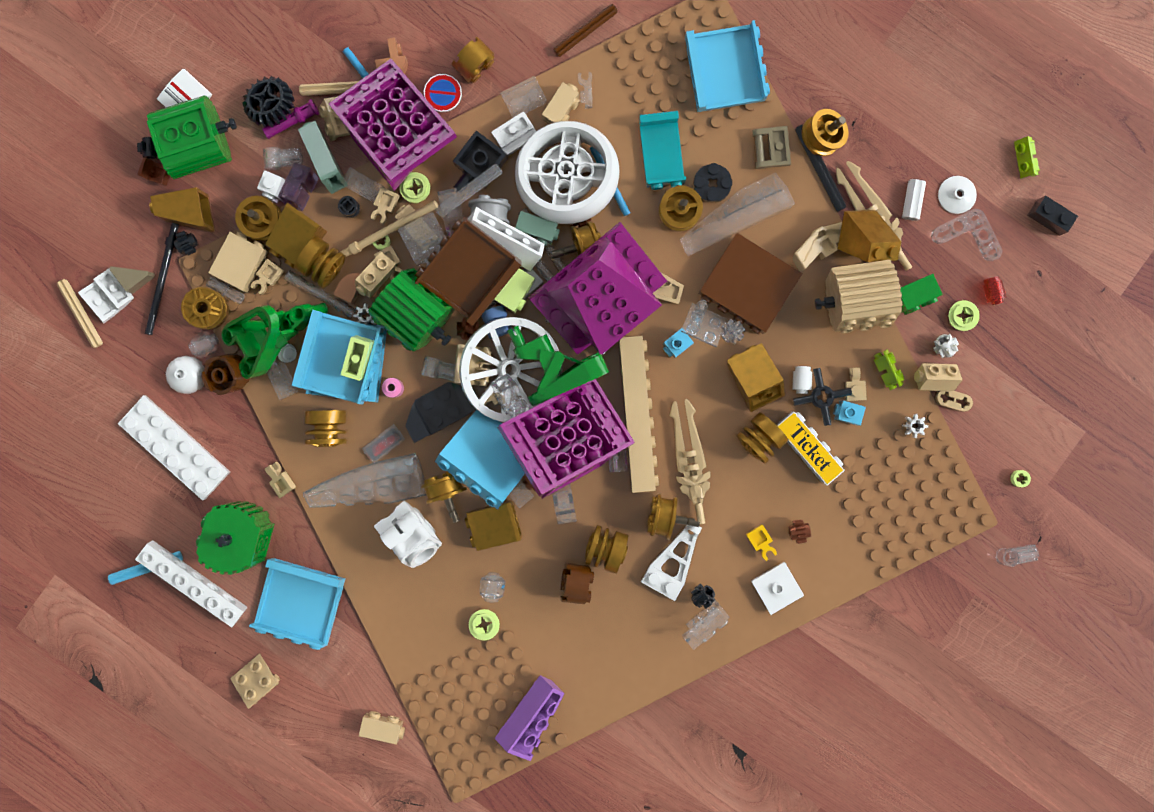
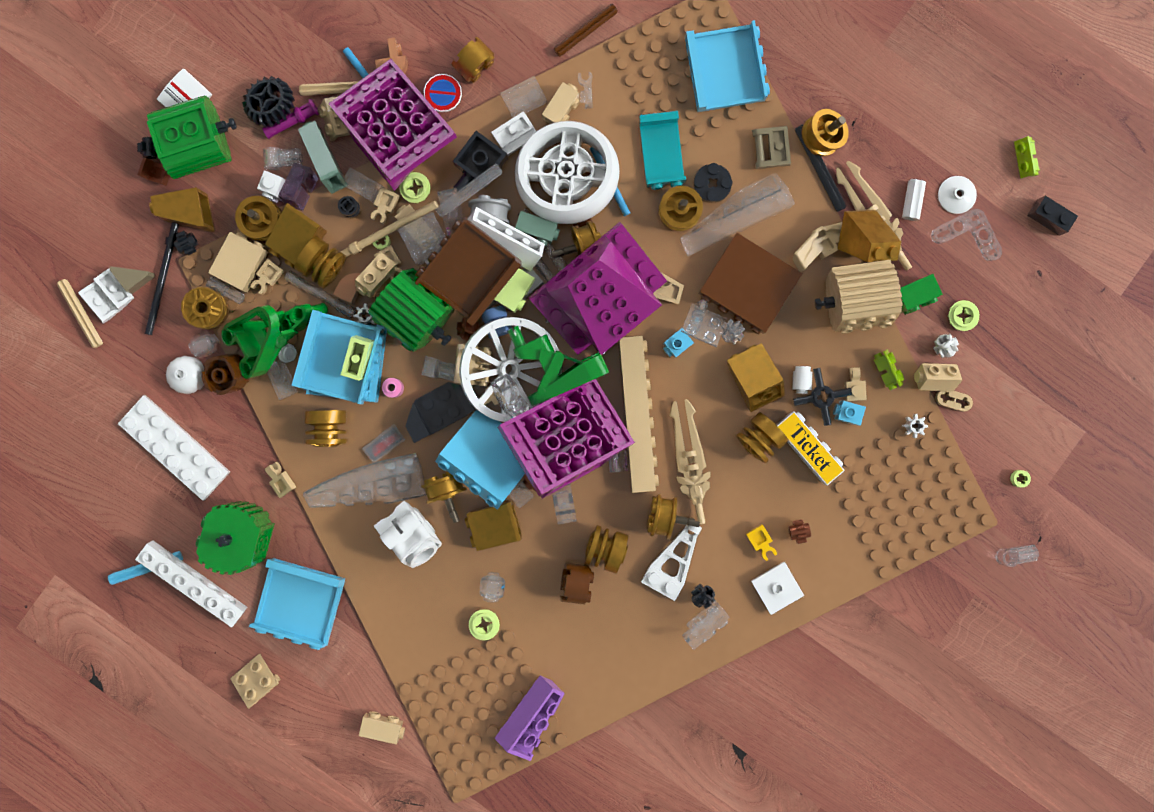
(994, 290): clear red brick -> none

